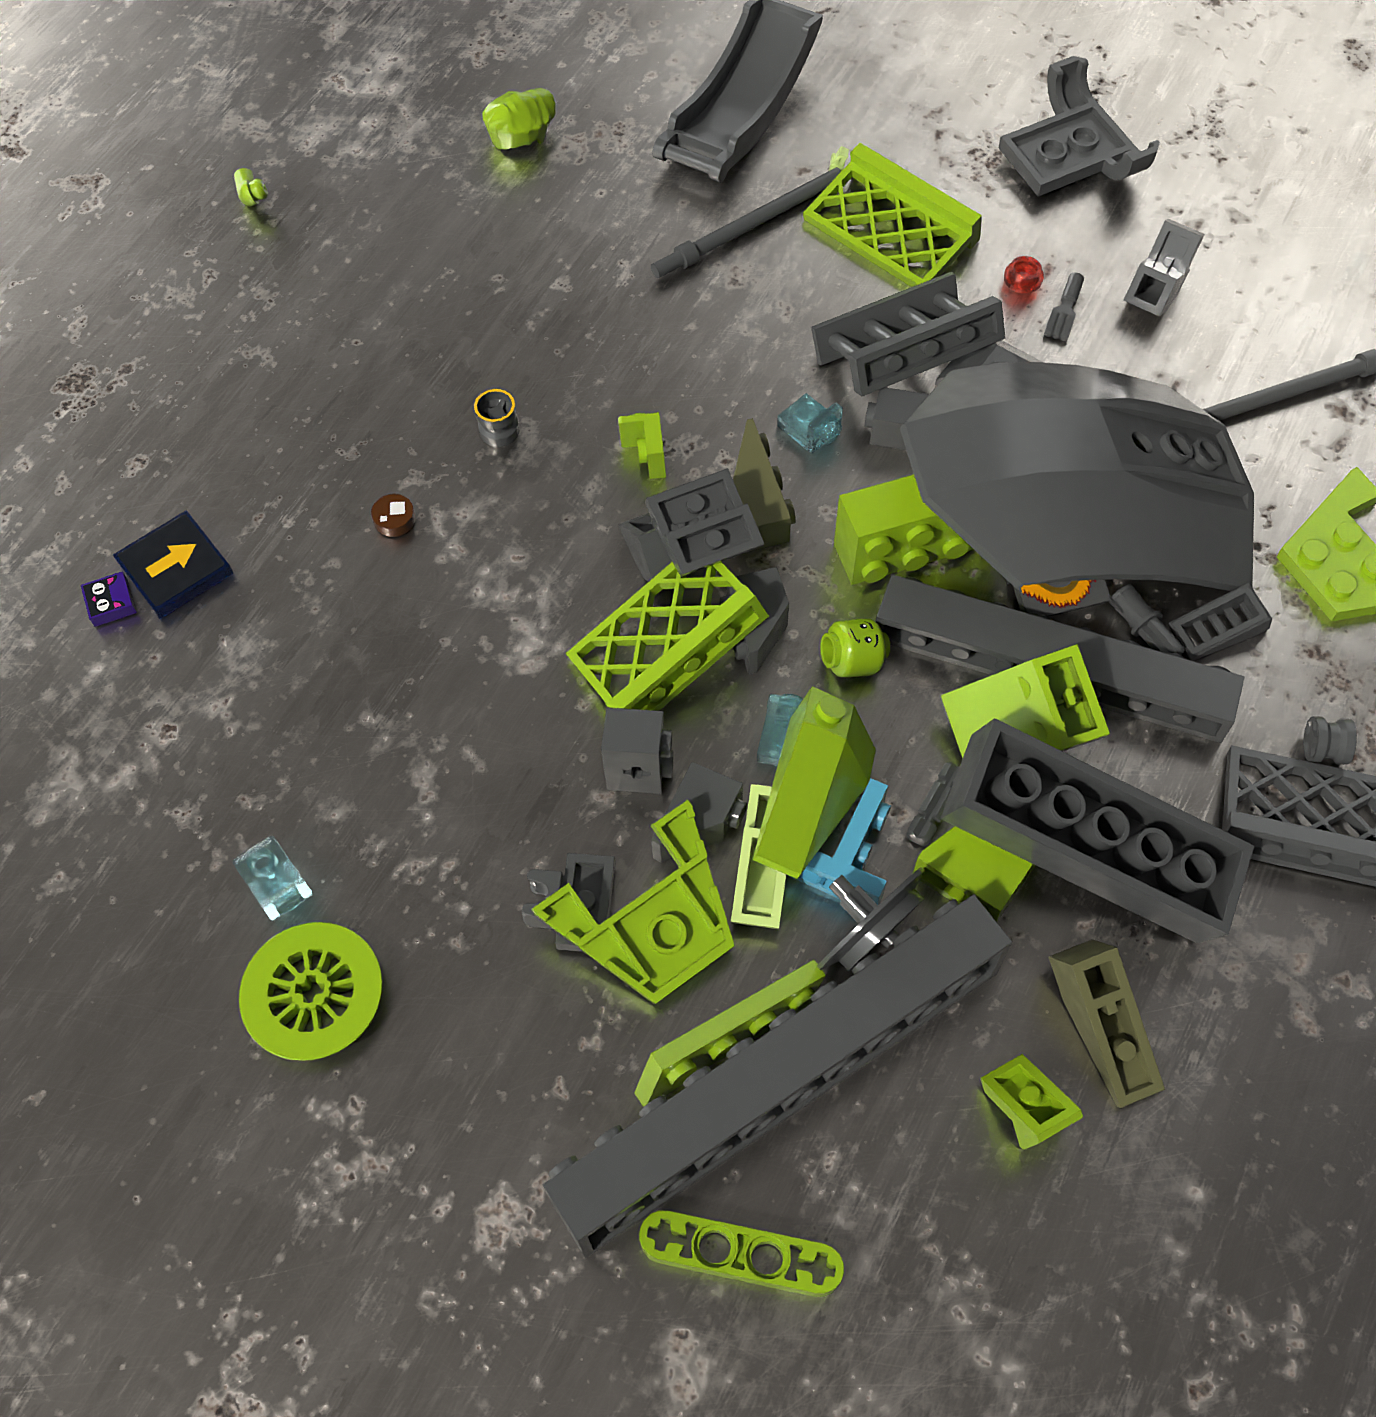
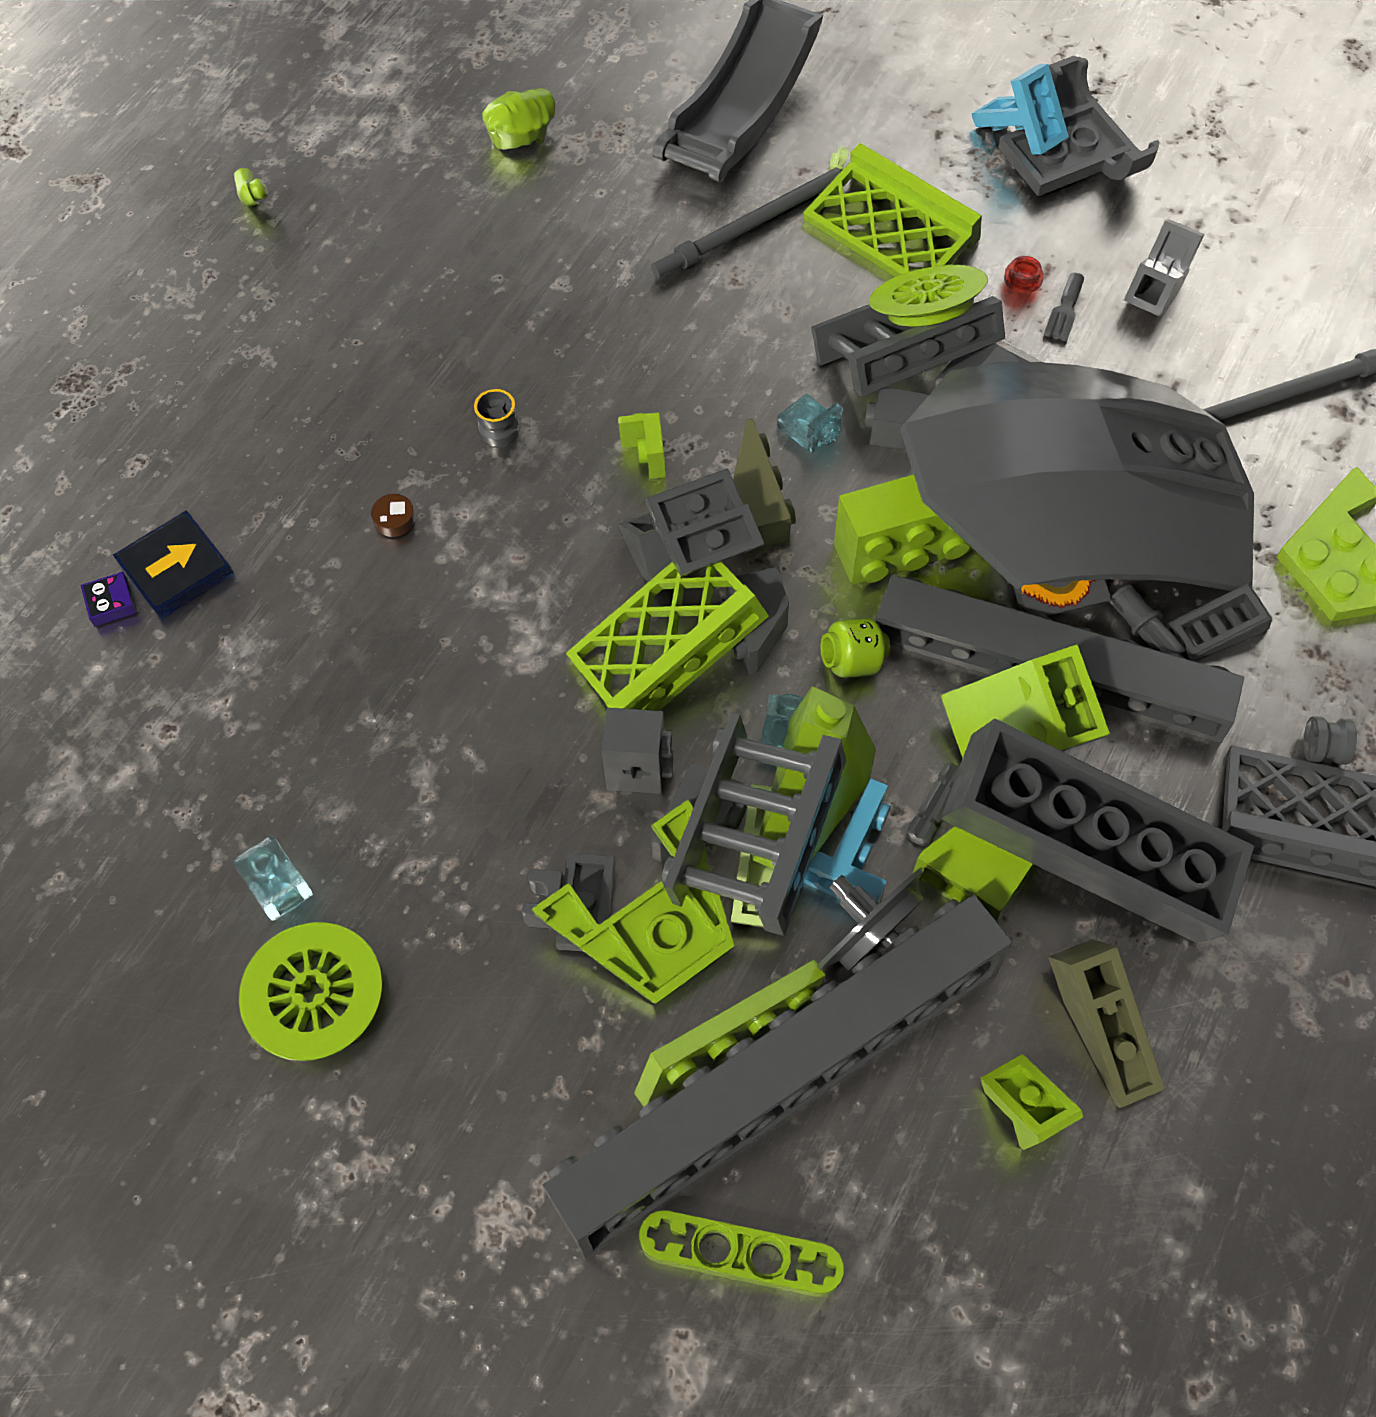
(789, 854): none -> dark grey fence
(929, 294): none -> lime piece
(1031, 108): none -> medium azure bracket

